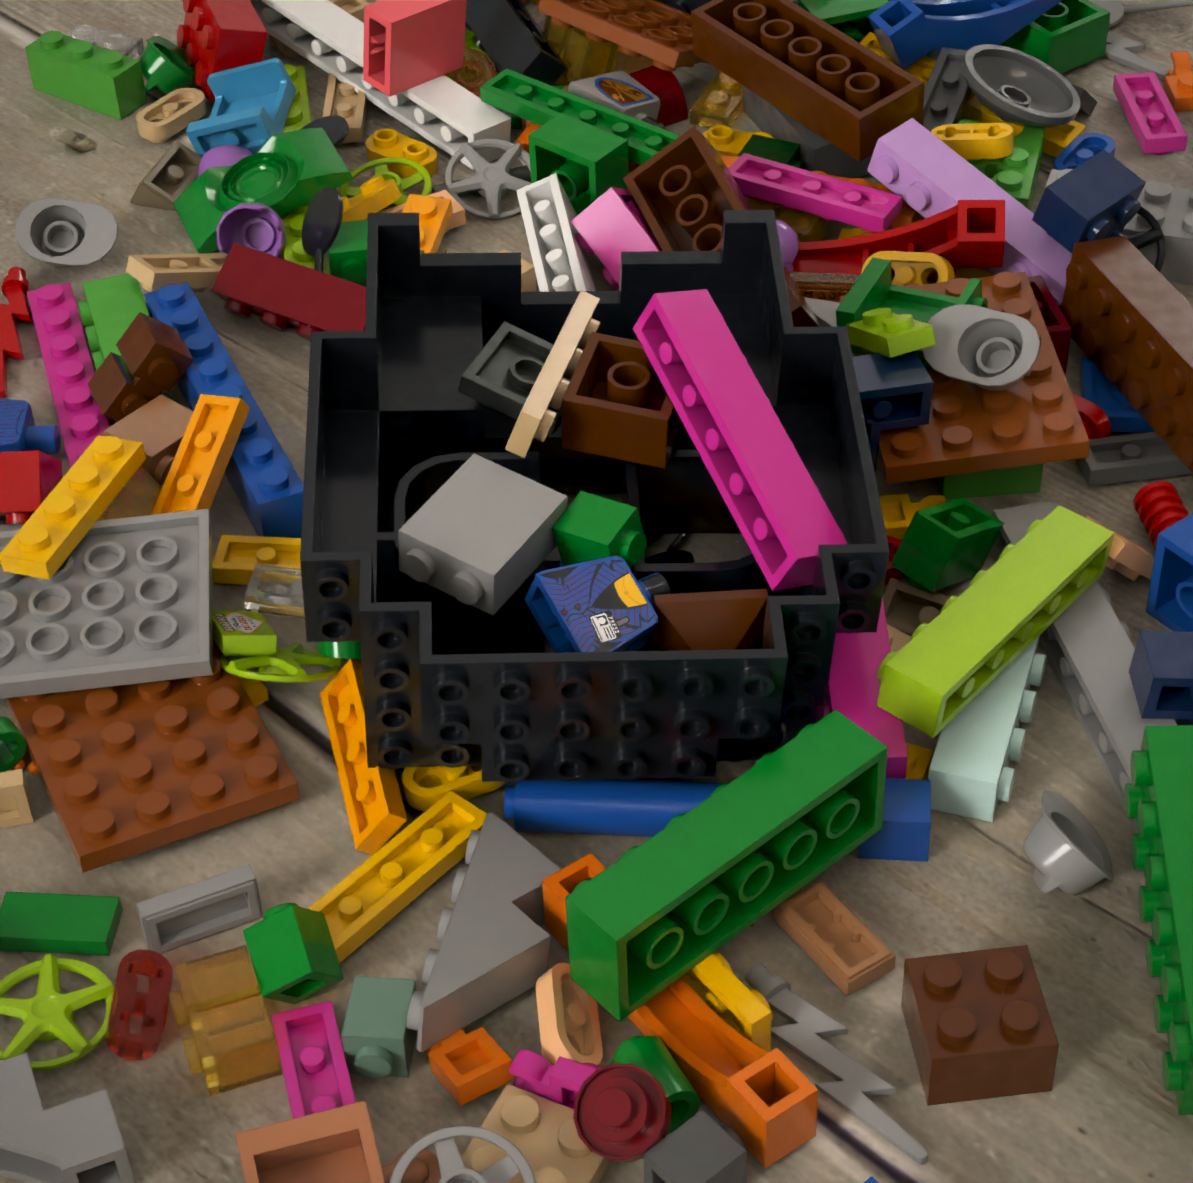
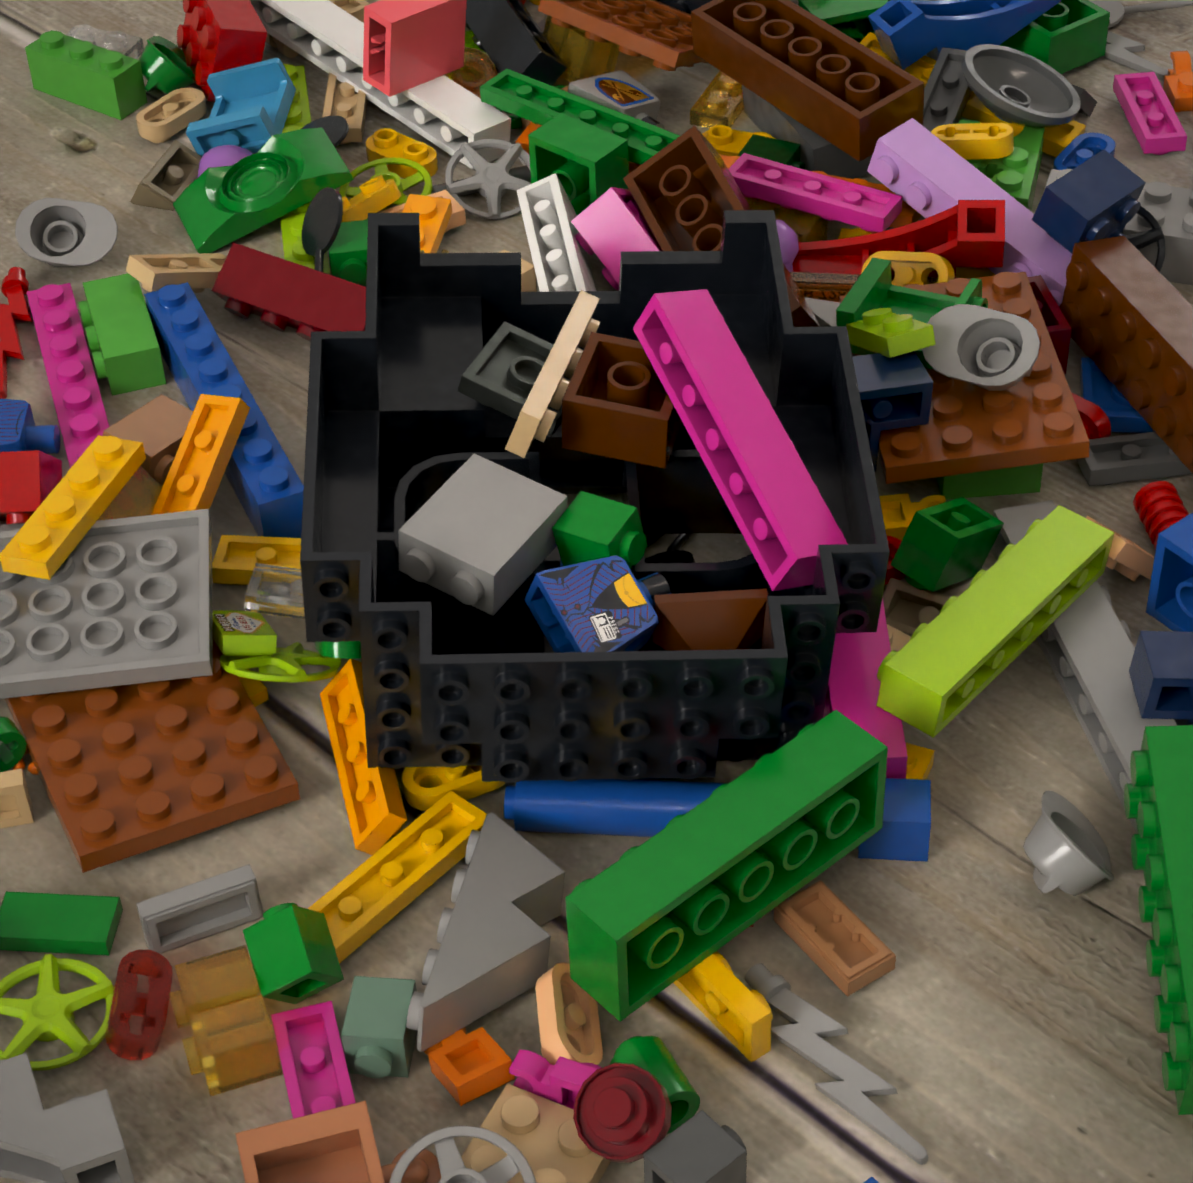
(155, 359): reddish brown piece -> none
(251, 226): medium lavender hair -> none
(668, 90): dark red brick -> none
(743, 1084): orange arch -> none
(975, 748): light aqua brick -> none
(978, 1025): reddish brown brick -> none

